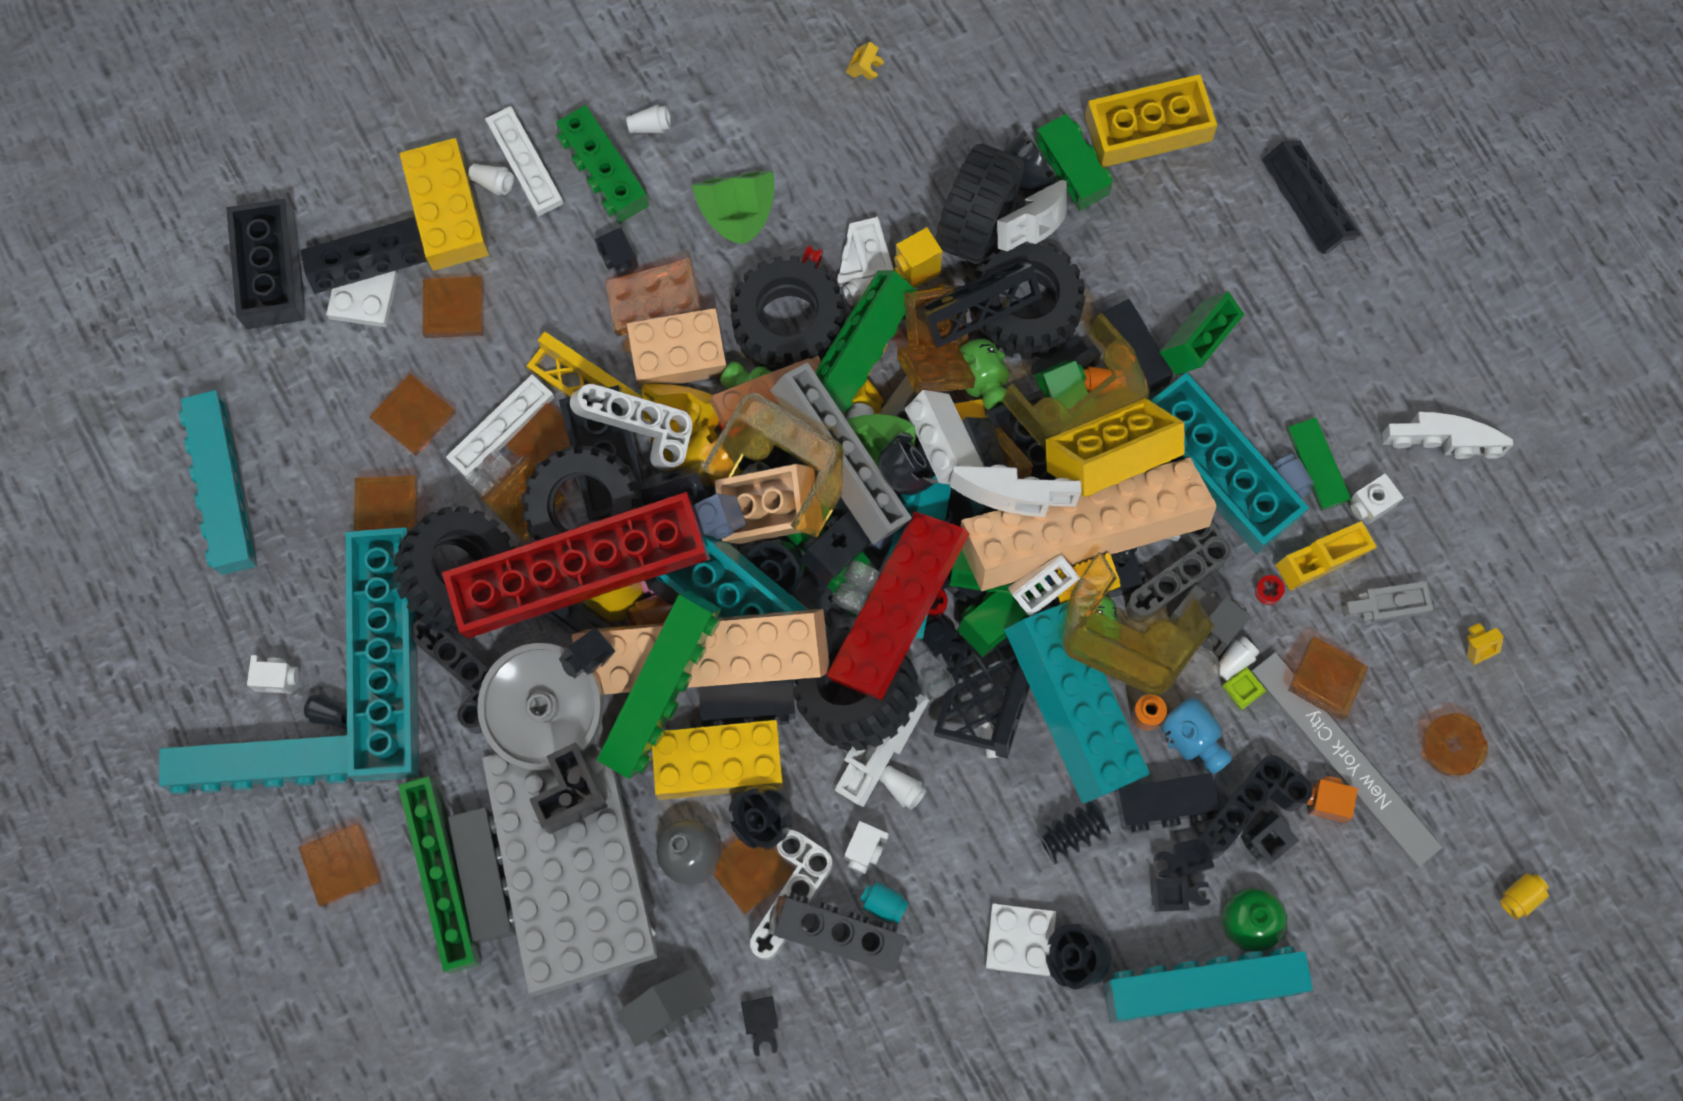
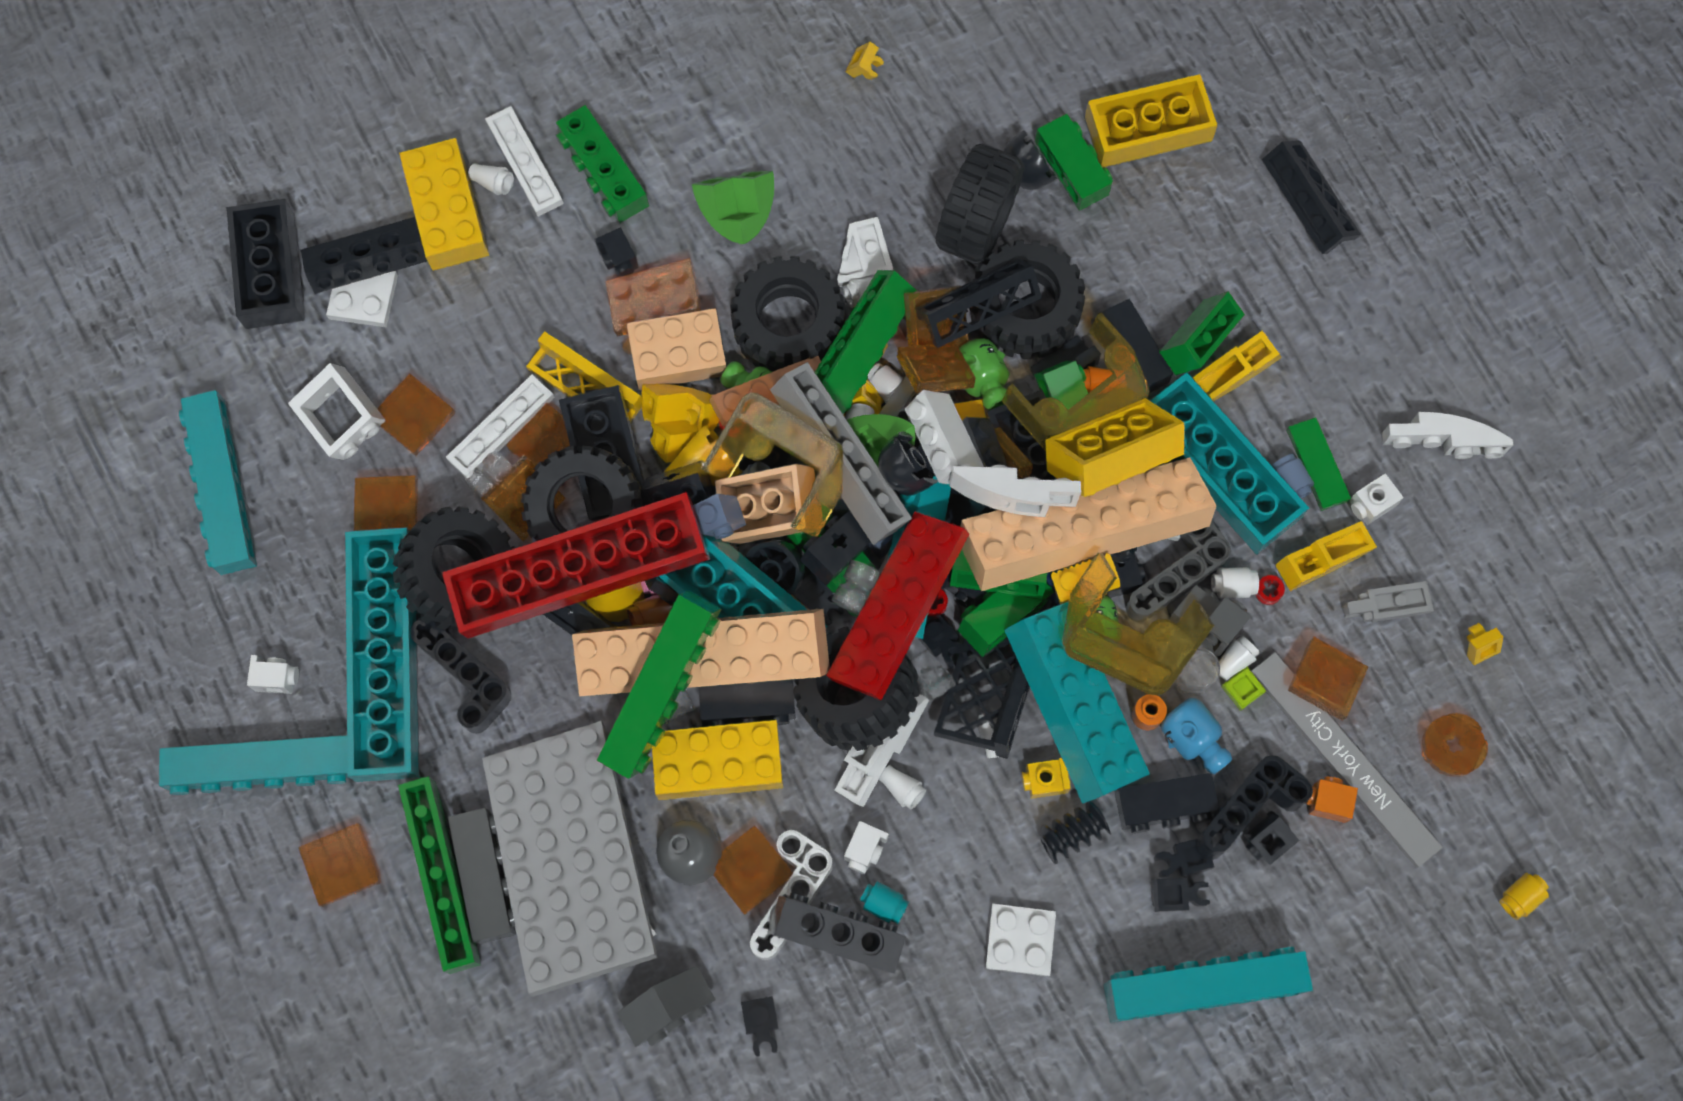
(318, 392): none -> white window
(324, 710): black cone -> none
(453, 307): clear orange tile -> none
(536, 708): light grey dish -> none
(576, 794): black brick -> none
(586, 654): black brick -> none
(631, 420): white beam -> none
(651, 120): white cone -> none
(761, 816): black cylinder -> none
(814, 255): red bush -> none
(884, 380): none -> white brick
(918, 258): yellow brick -> none
(1035, 220): white slope -> none
(1041, 599): white slope -> none
(1059, 779): none -> yellow brick
(1078, 956): black cylinder -> none
(1235, 582): none -> white brick
(1237, 366): none -> yellow slope
(1254, 919): green cylinder -> none

